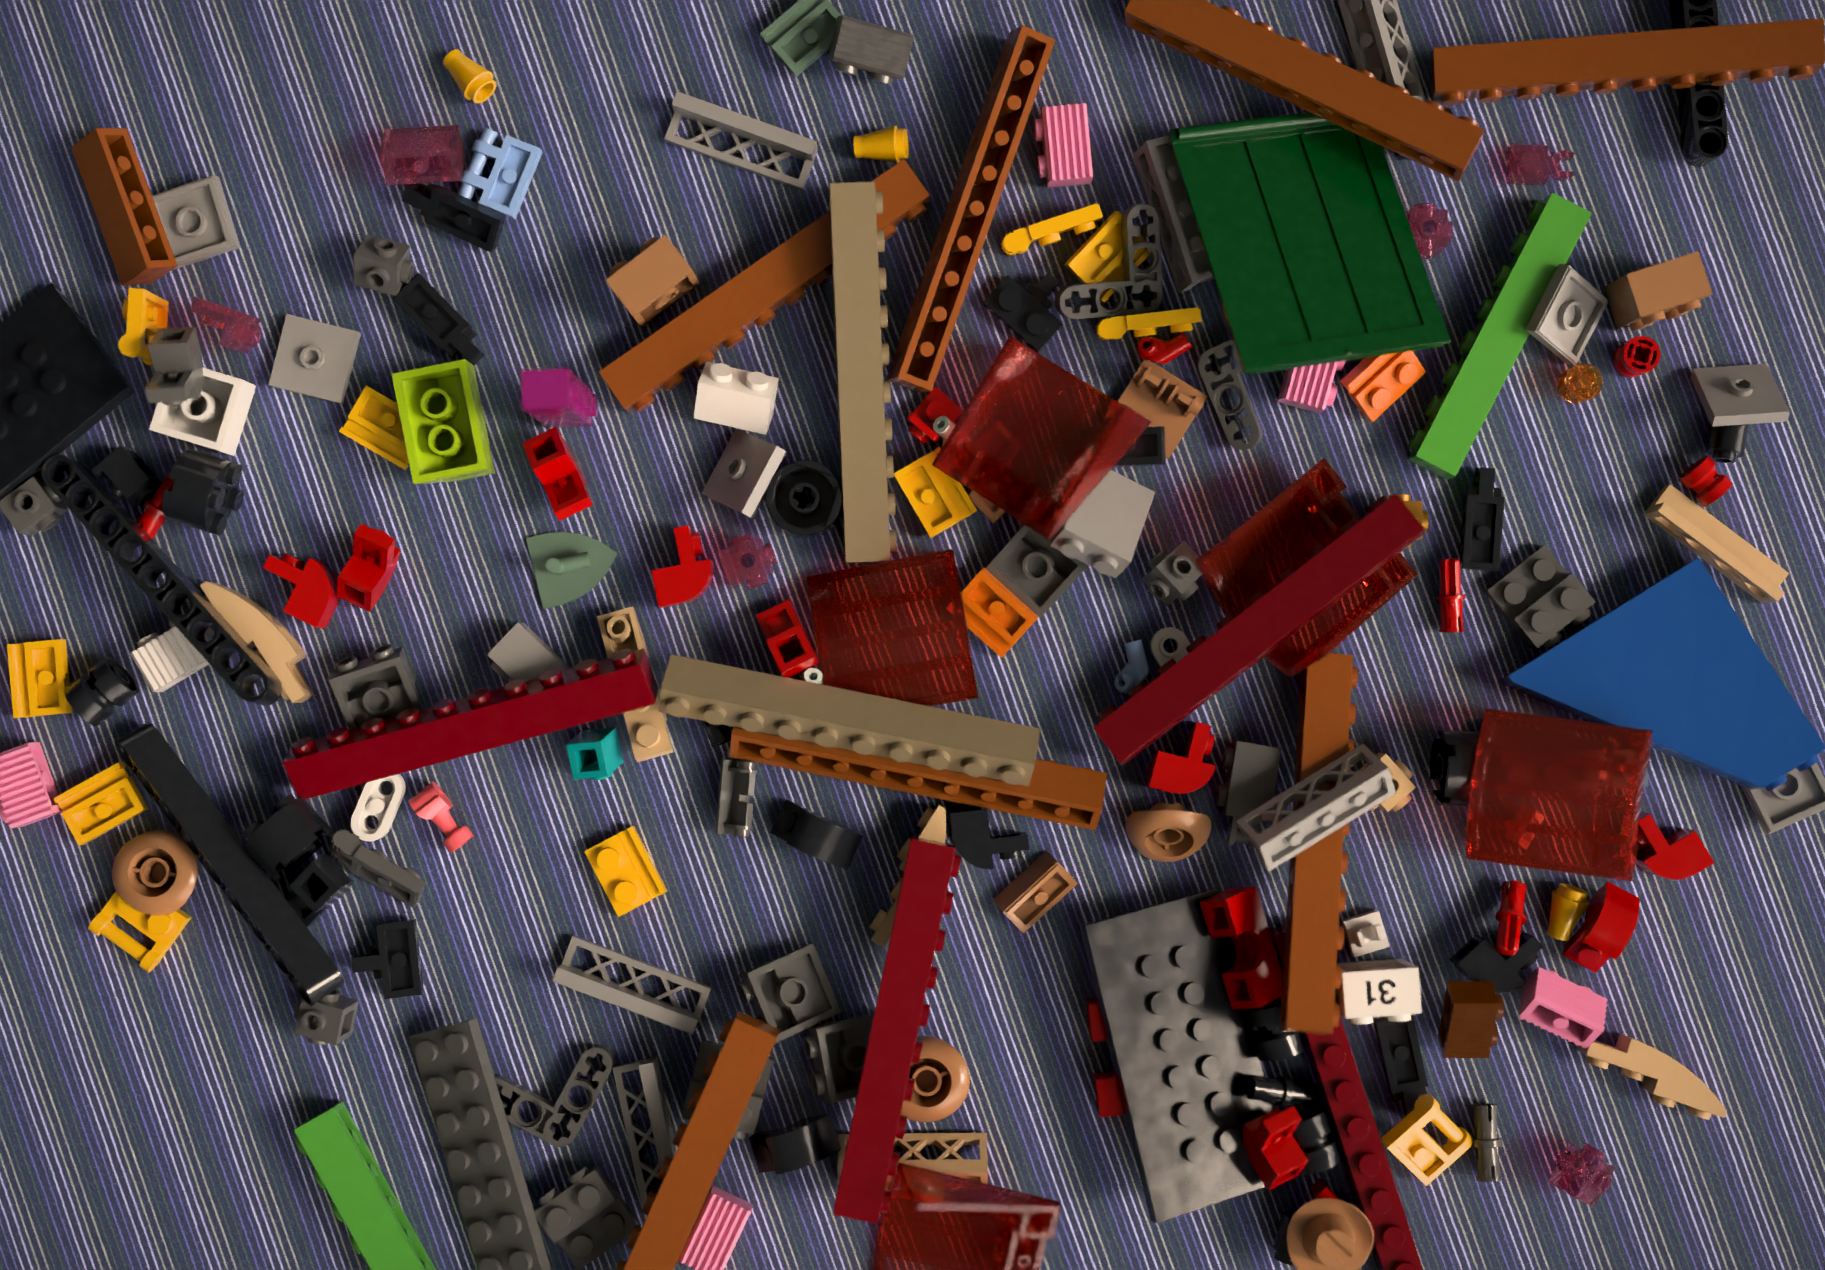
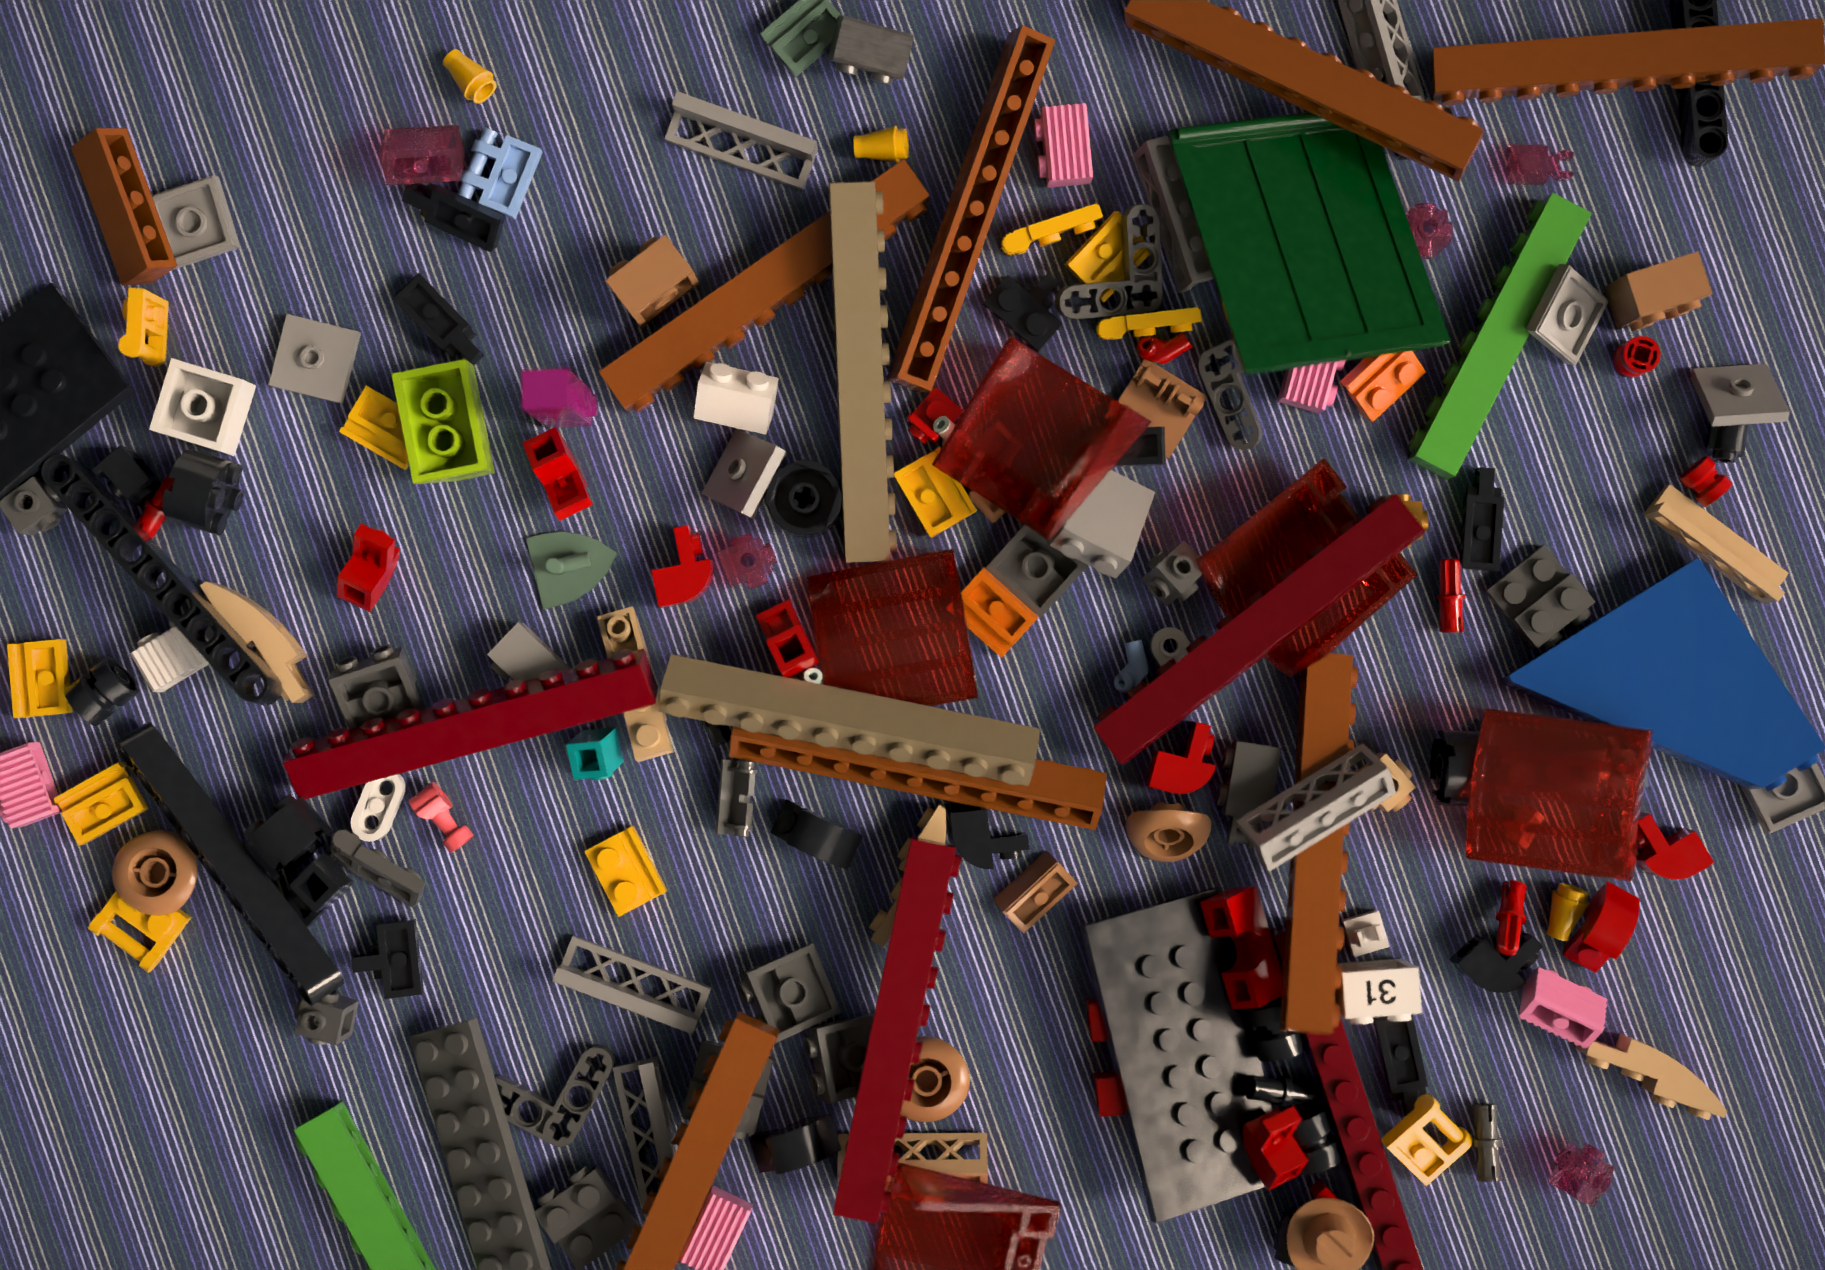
(176, 366): dark grey brick -> none
(239, 329): clear pink bracket -> none
(315, 588): red brick -> none
(382, 265): dark grey brick -> none
(1469, 1019): reddish brown brick -> none
(1587, 379): clear orange wheel -> none

